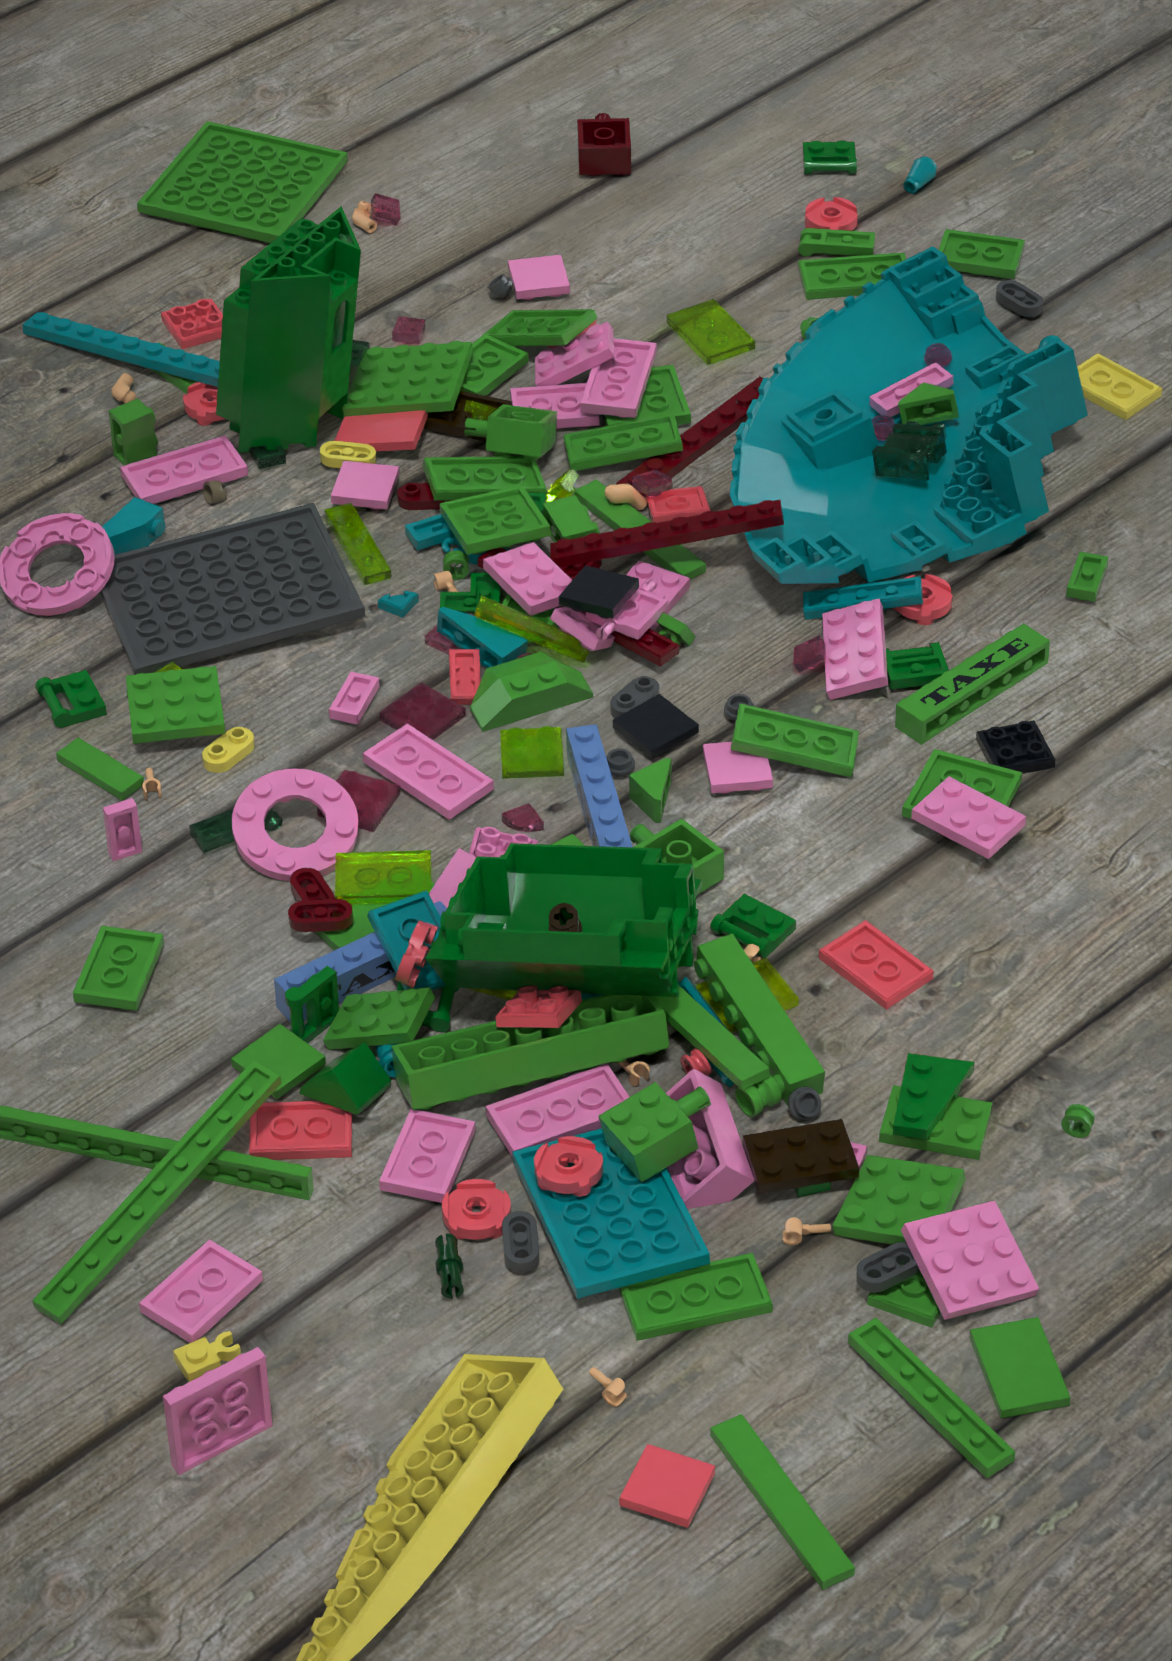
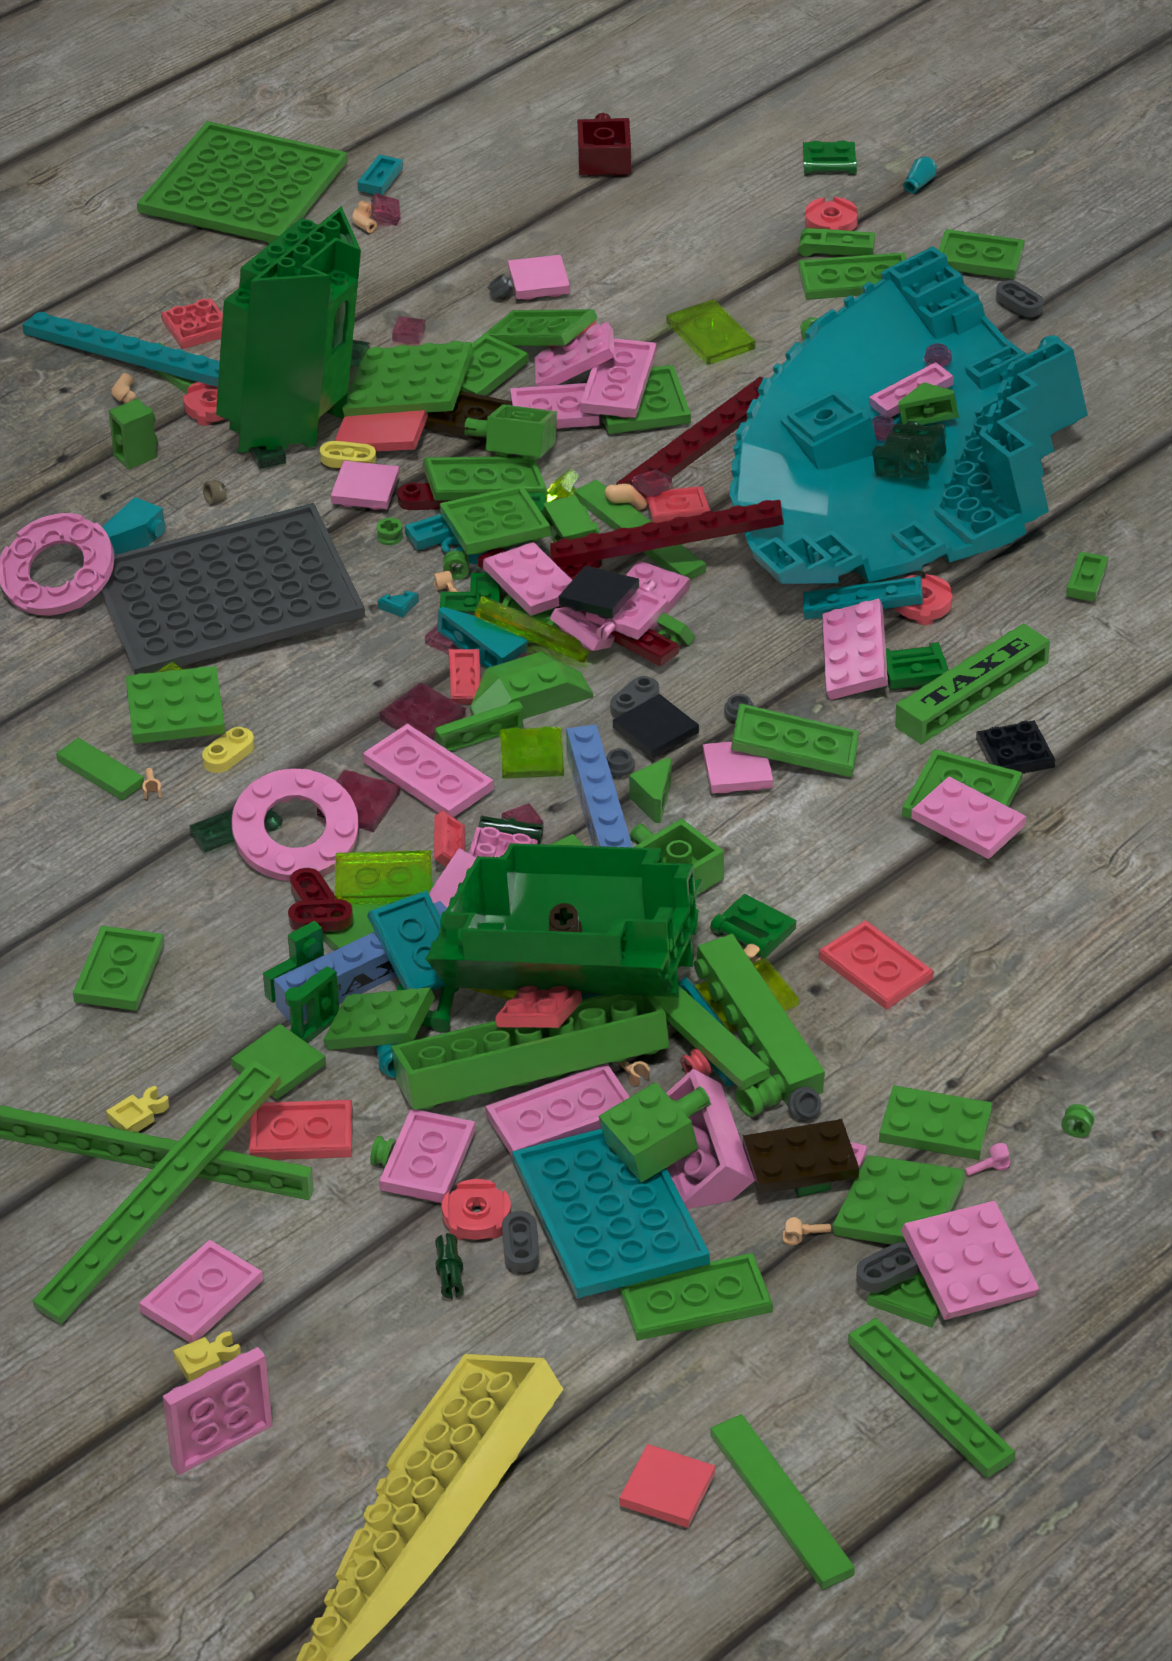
(80, 695): green plate -> none
(122, 829): bright pink plate -> none
(135, 1113): none -> light yellow plate
(184, 470): bright pink plate -> none
(304, 947): none -> green plate
(349, 1081): green slope -> none
(354, 698): bright pink plate -> none
(357, 543): clear neon green tile -> none
(380, 175): none -> teal plate
(381, 1151): none -> bright green bush
(389, 531): none -> bright green bush
(416, 953): coral plate -> none
(448, 837): none -> coral plate
(479, 410): clear neon green plate -> none
(479, 727): none -> bright green tile
(511, 826): none -> dark green pin
(574, 1180): coral plate -> none
(613, 1391): light nougat hand -> none
(623, 442): bright green tile -> none
(809, 654): clear pink plate -> none
(926, 1092): green wing -> none
(999, 1160): none -> bright pink hand
(1019, 1367): bright green tile -> none
(1116, 387): light yellow tile -> none

